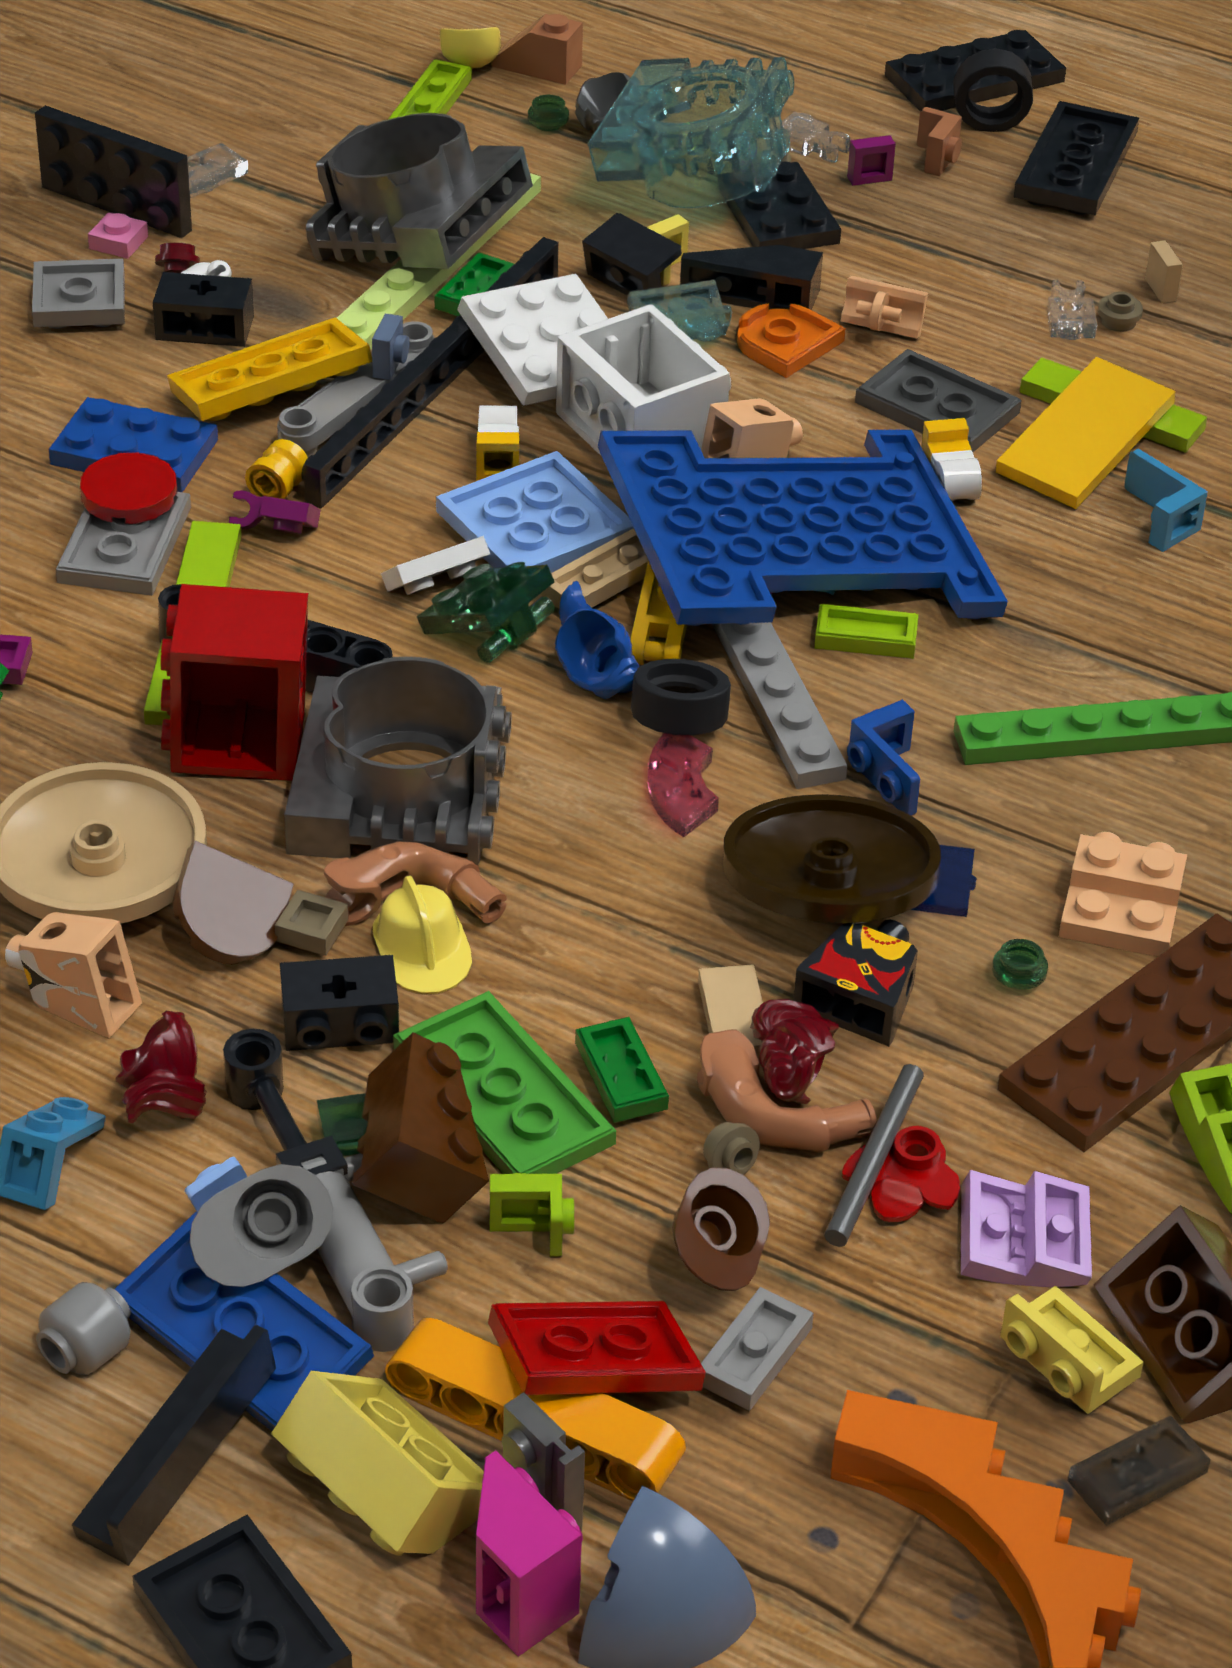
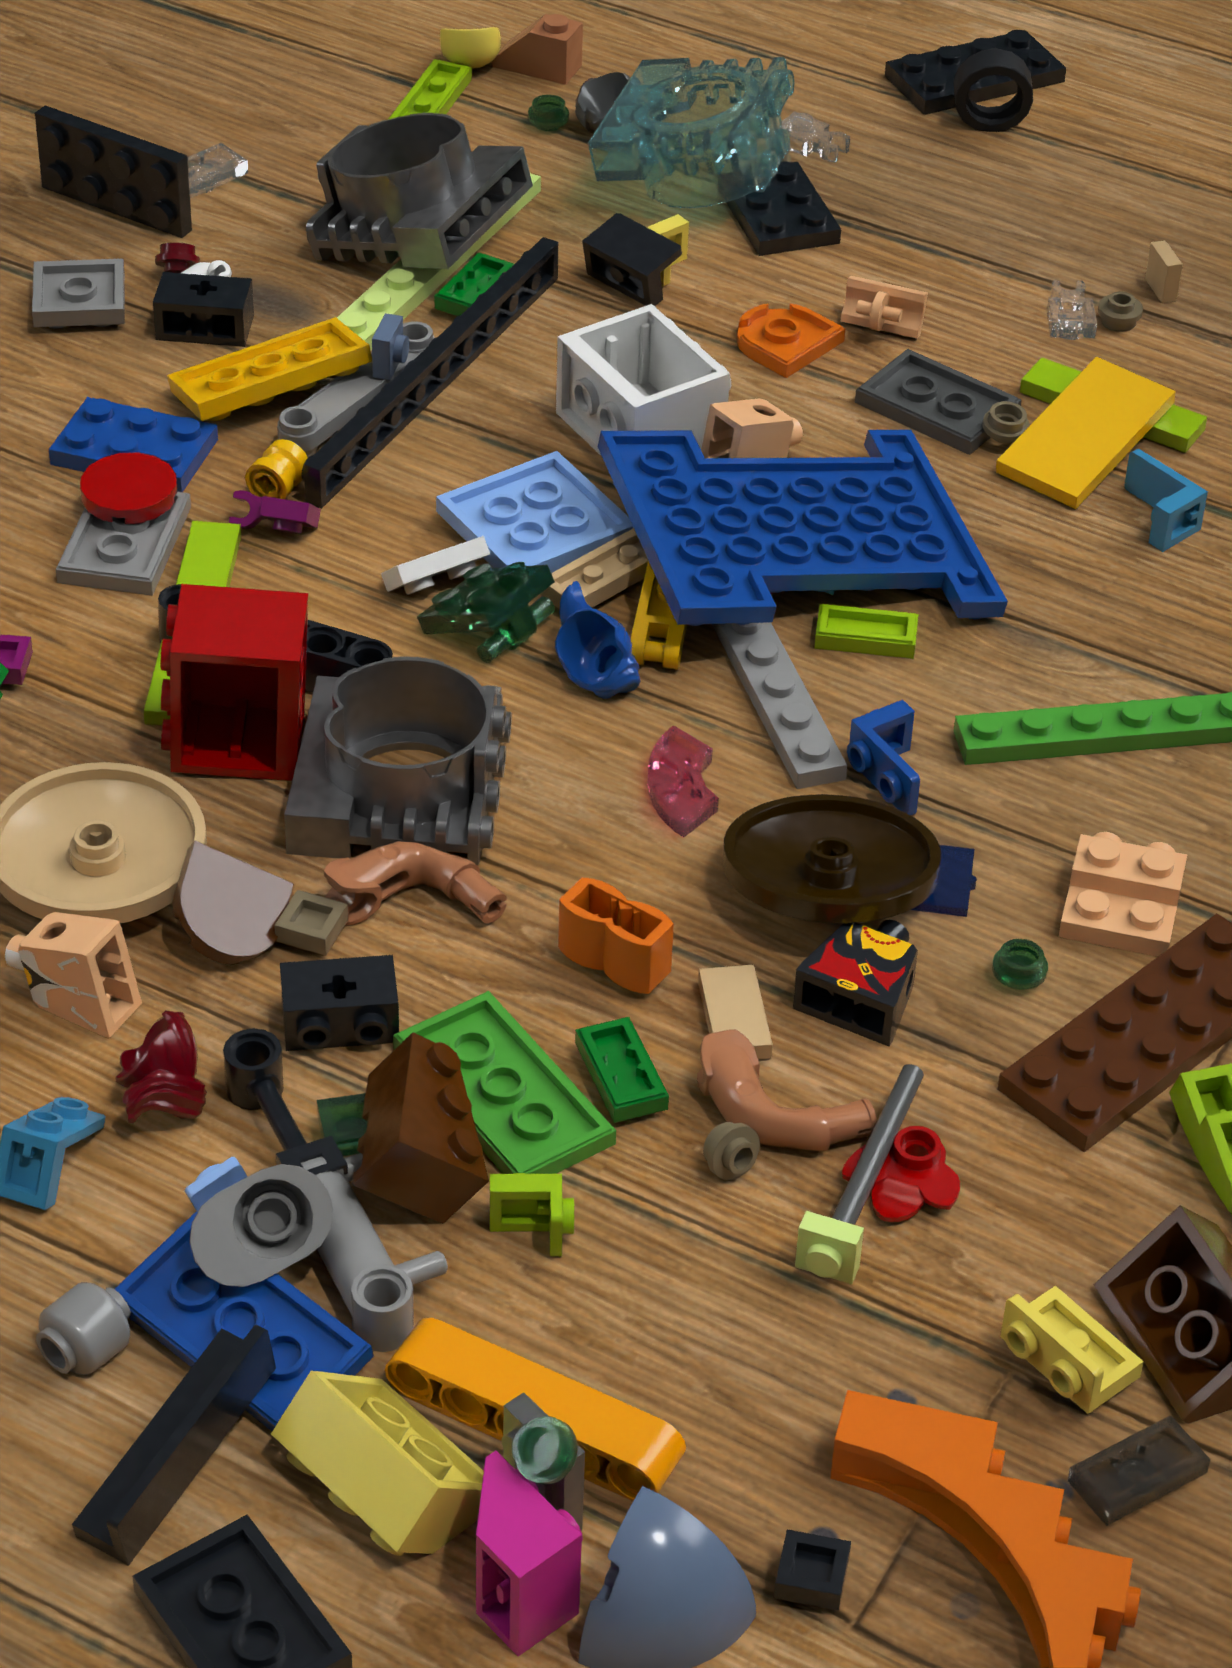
(118, 235): bright pink plate -> none
(424, 938): light yellow piece -> none
(496, 438): yellow leg -> none
(522, 328): white plate -> none
(545, 1450): none -> clear green plate
(595, 1347): red tile -> none
(615, 935): none -> orange brick
(680, 697): black tyre -> none
(691, 306): clear light blue bracket -> none
(721, 1228): reddish brown piece -> none
(755, 1348): light grey plate -> none
(758, 275): black slope -> none
(791, 1046): dark red hair -> none
(812, 1569): none -> black plate
(829, 1247): none -> yellowish green plate
(871, 160): magenta plate -> none
(940, 137): nougat bracket -> none
(952, 458): leg -> none
(1005, 422): none -> dark tan plate
(1026, 1231): lavender slope -> none
(1076, 158): black plate -> none

